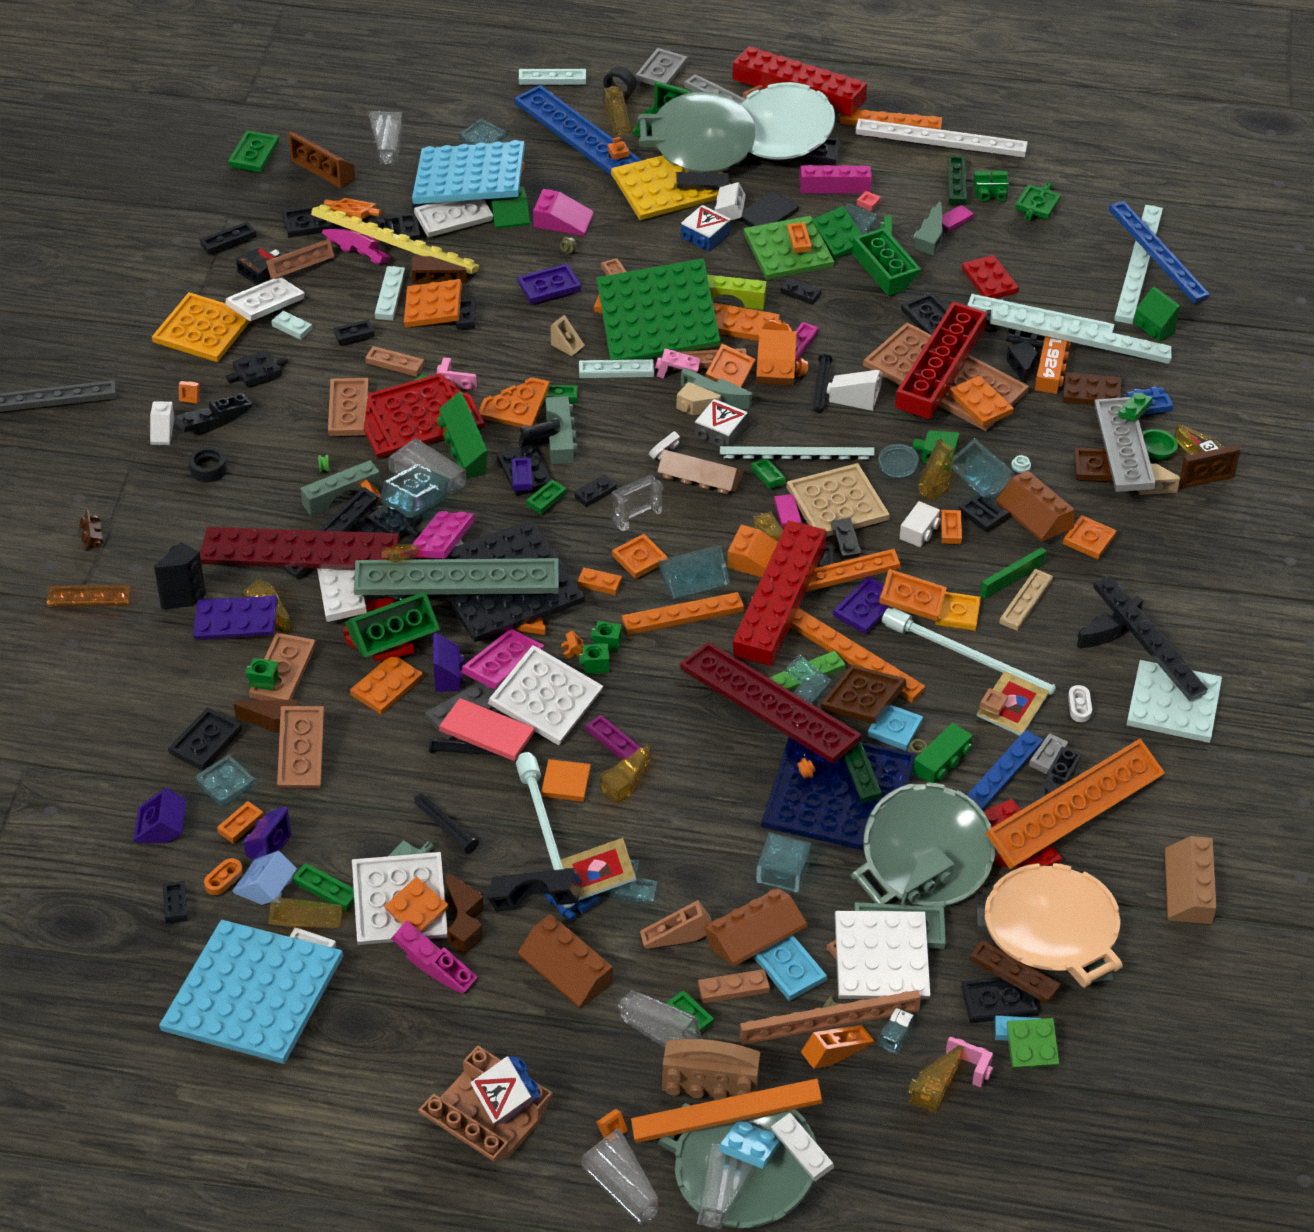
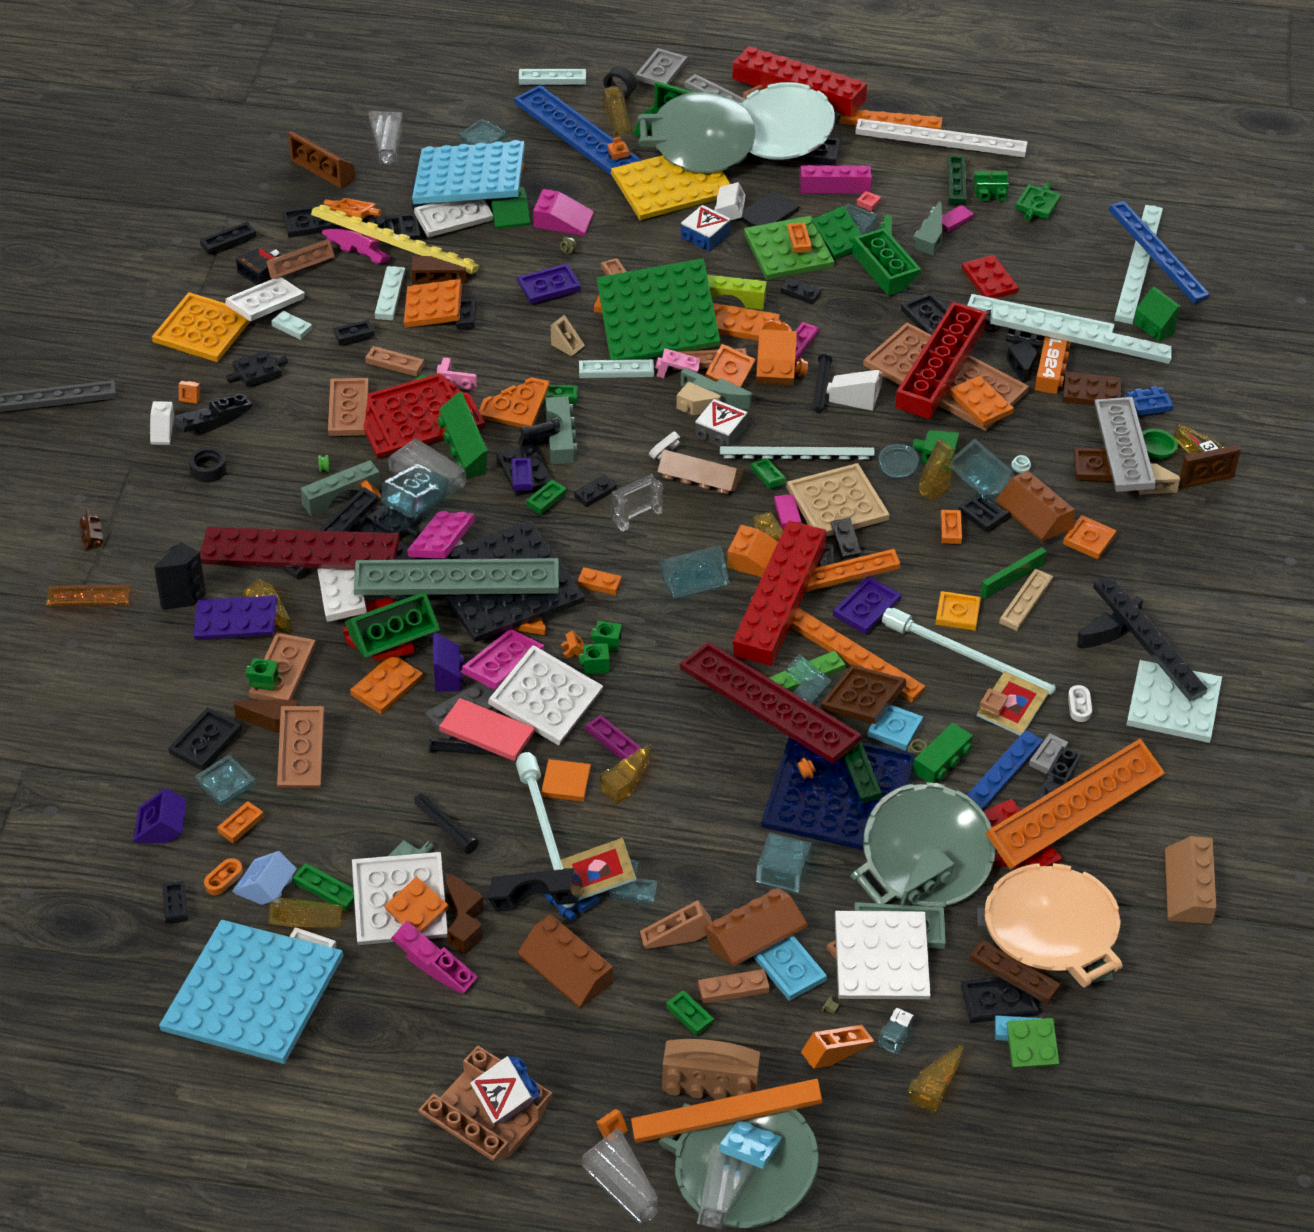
(253, 151): green plate -> none
(269, 834): dark purple slope -> none
(399, 552): clear yellow plate -> none
(638, 556): orange plate -> none
(657, 1019): clear slope -> none
(682, 613): orange plate -> none
(705, 181): black tile -> none
(802, 1147): white plate -> none
(828, 1017): nougat plate -> none
(912, 595): orange plate -> none
(920, 524): white brick -> none
(975, 1055): bright pink bracket -> none
(1135, 407): green plate -> none

